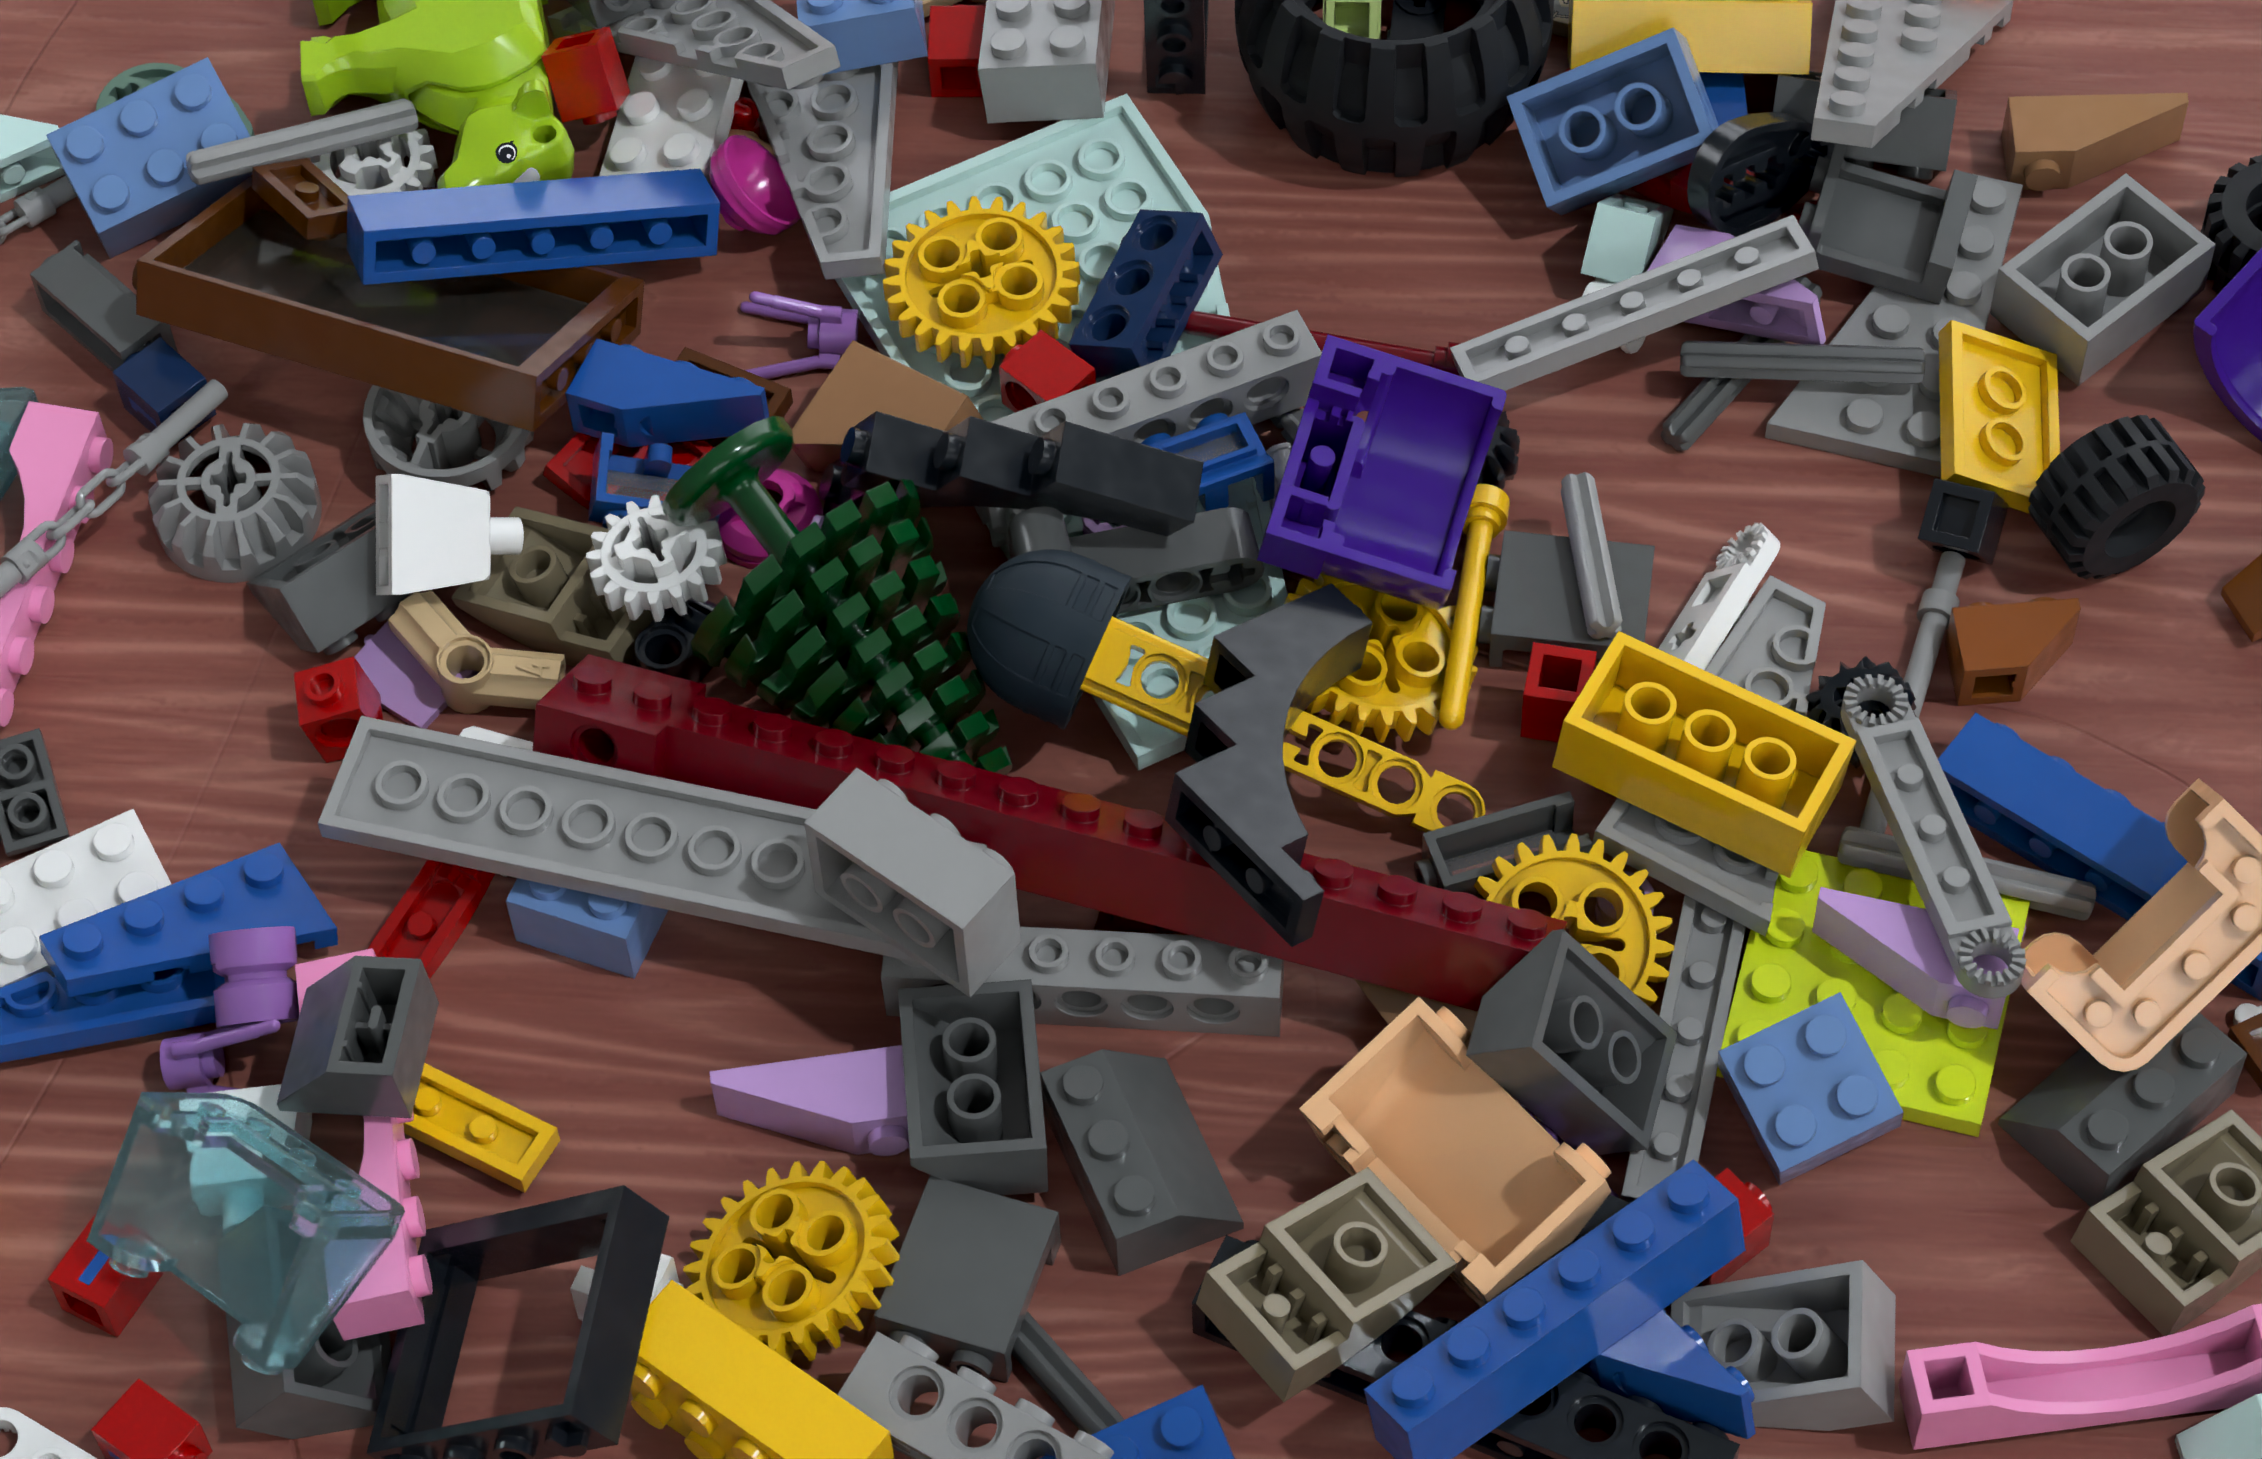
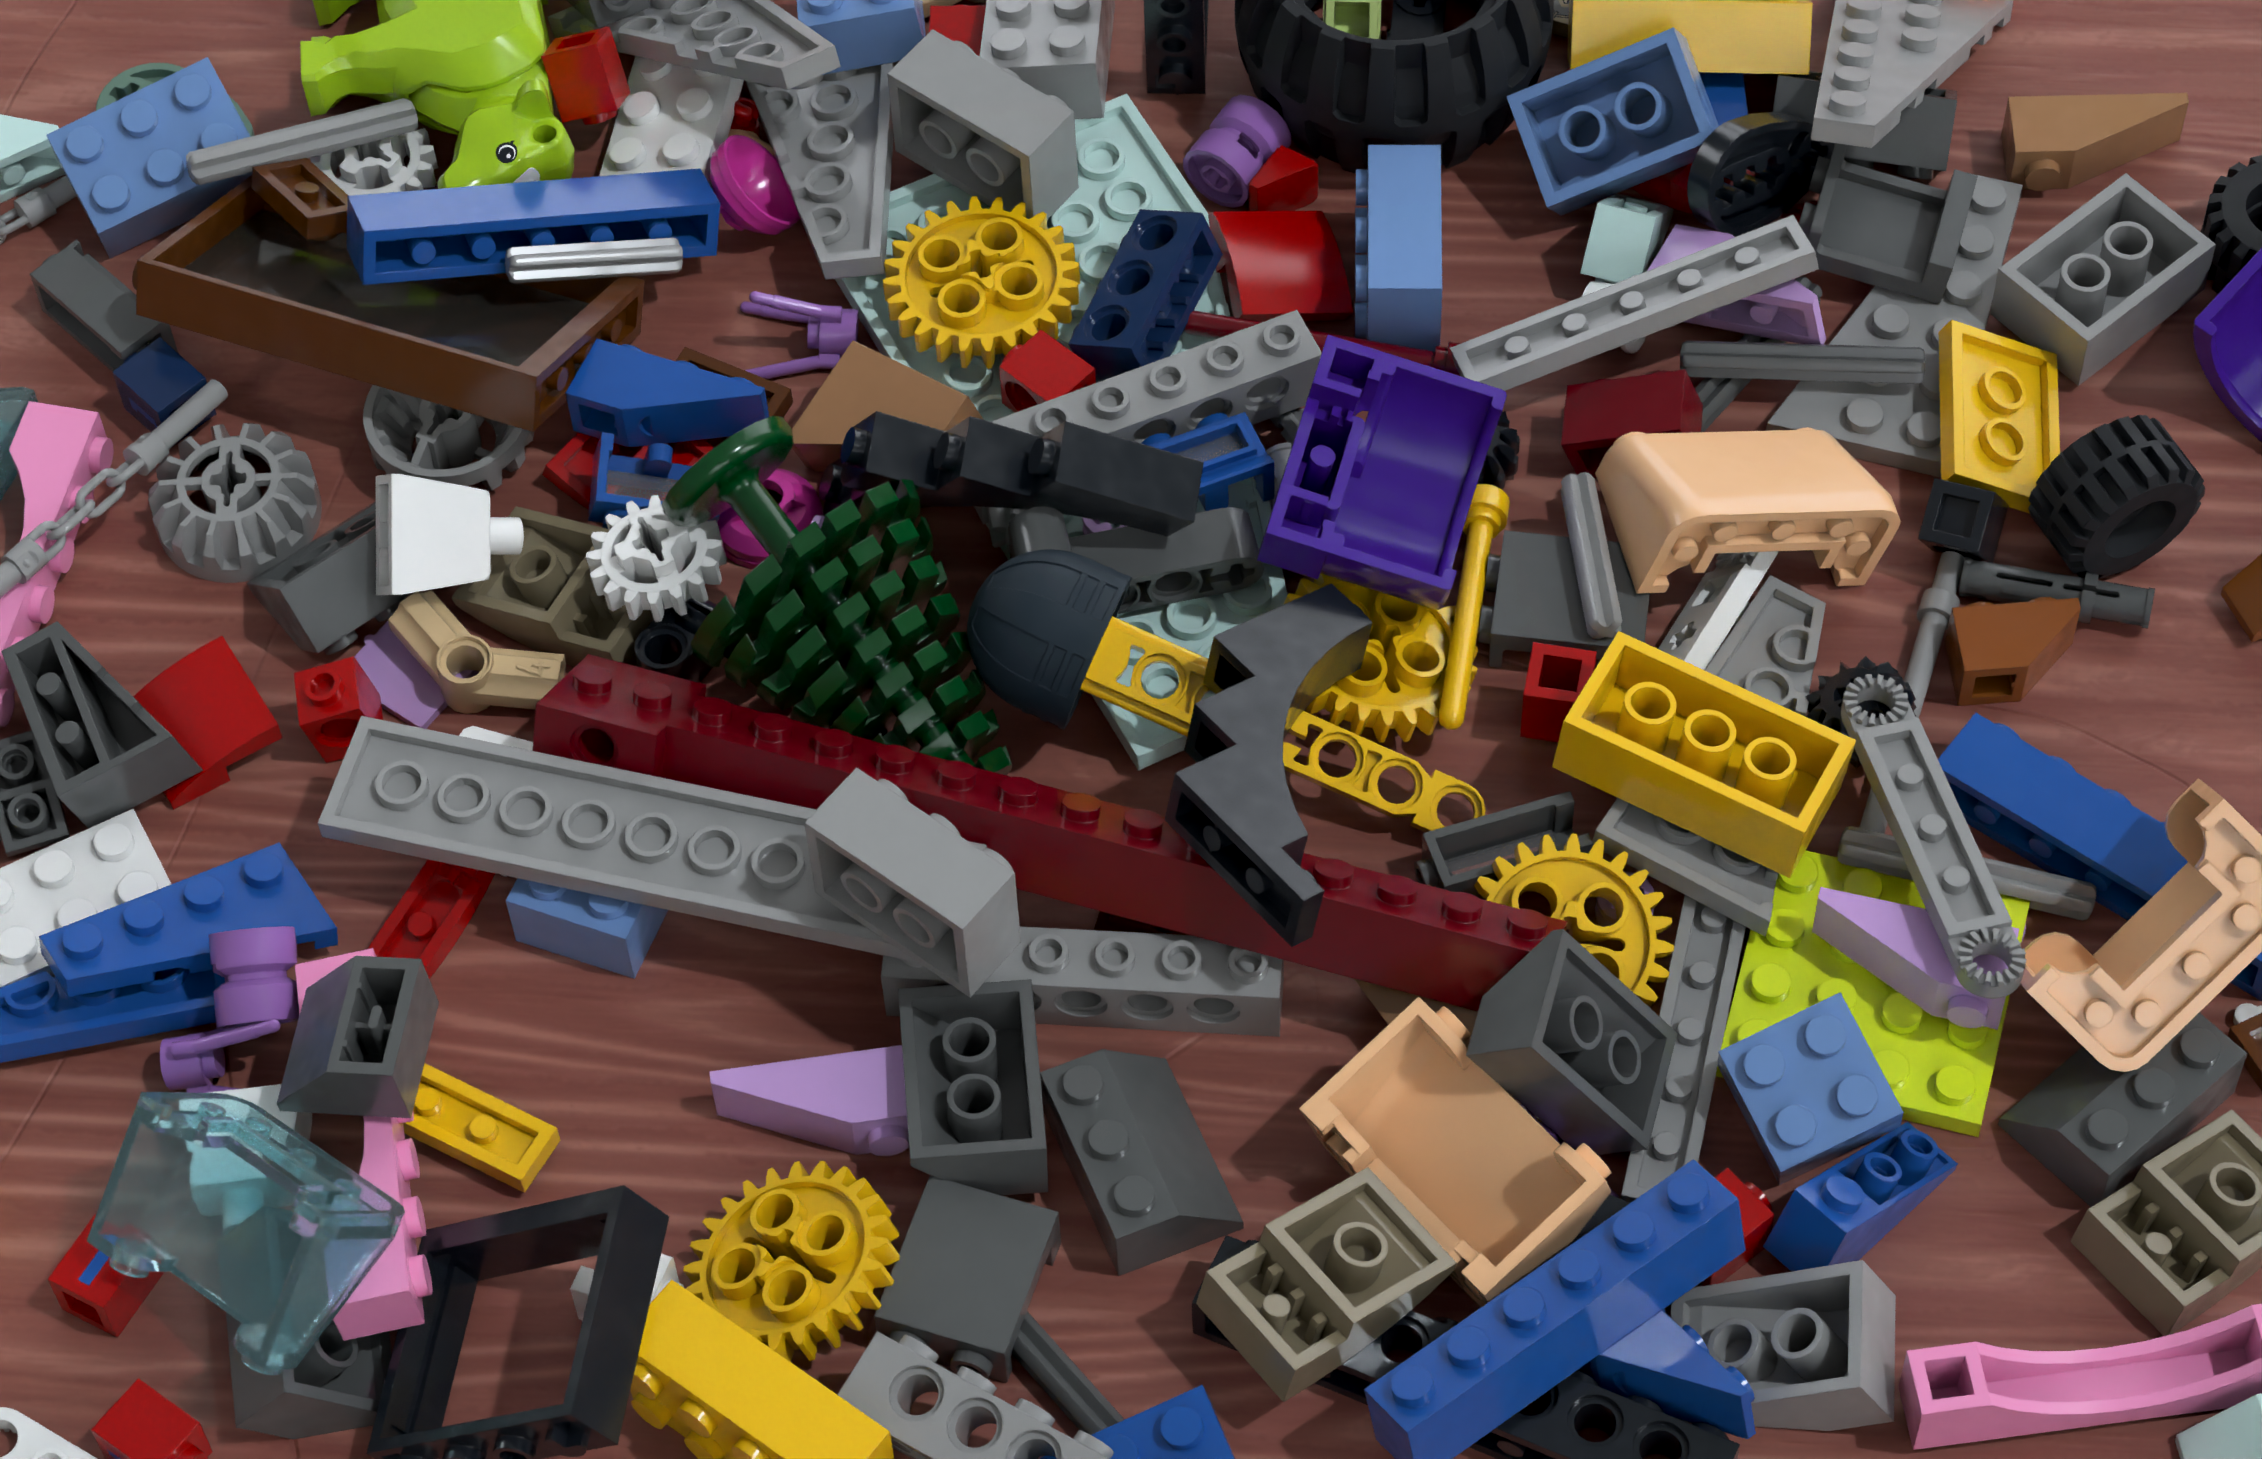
(90, 730): none -> dark grey wedge
(211, 714): none -> red slope
(593, 260): none -> light grey axle
(982, 127): none -> light grey brick
(1235, 150): none -> medium lavender wheel
(1281, 265): none -> red slope
(1284, 182): none -> red slope
(1402, 234): none -> medium blue brick
(1609, 408): none -> dark red brick
(1739, 492): none -> light nougat windscreen
(1858, 1200): none -> blue slope
(2019, 584): none -> dark grey pin

